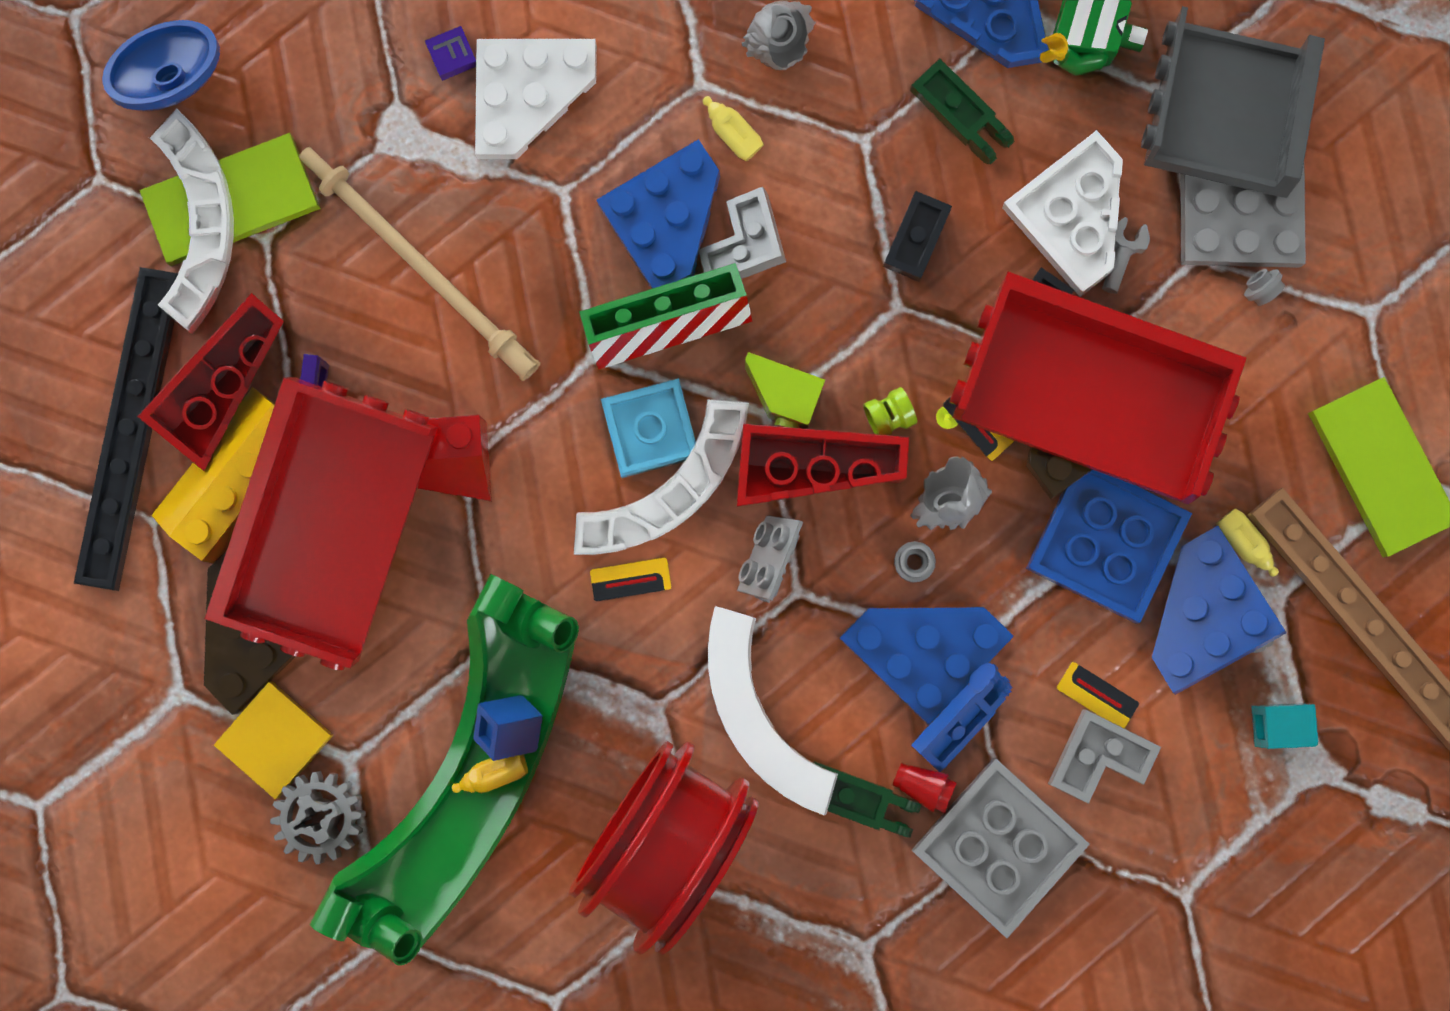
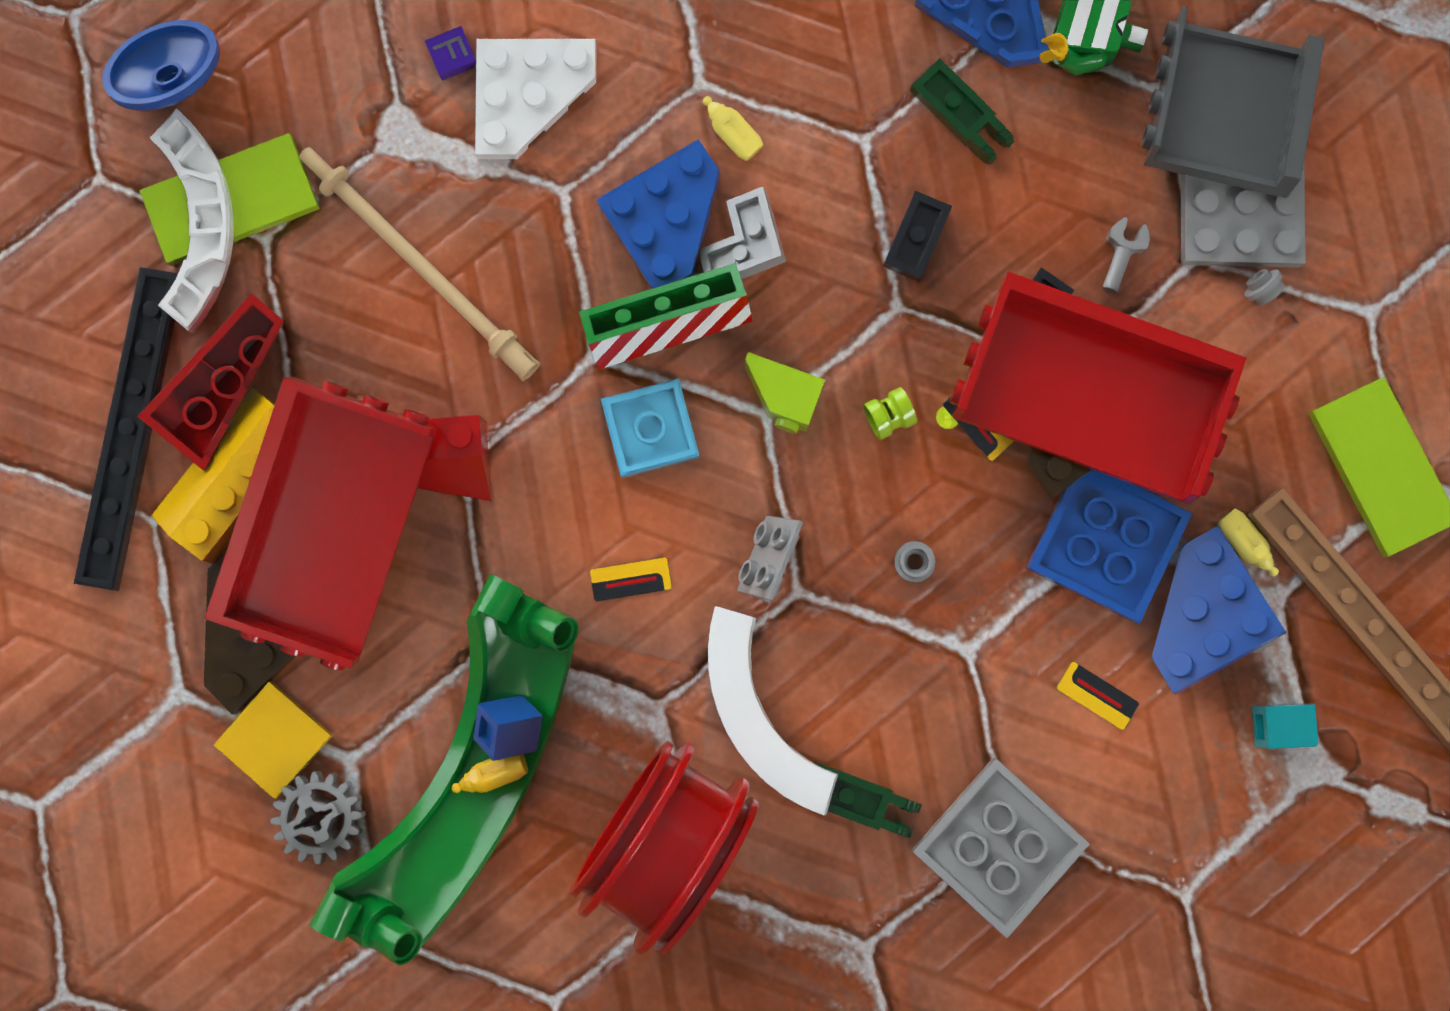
(314, 369): dark purple tile -> none
(675, 499): white tile -> none
(779, 34): light grey hair -> none
(805, 462): red wedge -> none
(925, 786): red cone -> none
(926, 651): blue plate -> none
(951, 495): light grey hair -> none
(963, 716): blue hinge -> none
(1074, 212): white plate -> none
(1098, 745): light grey plate -> none

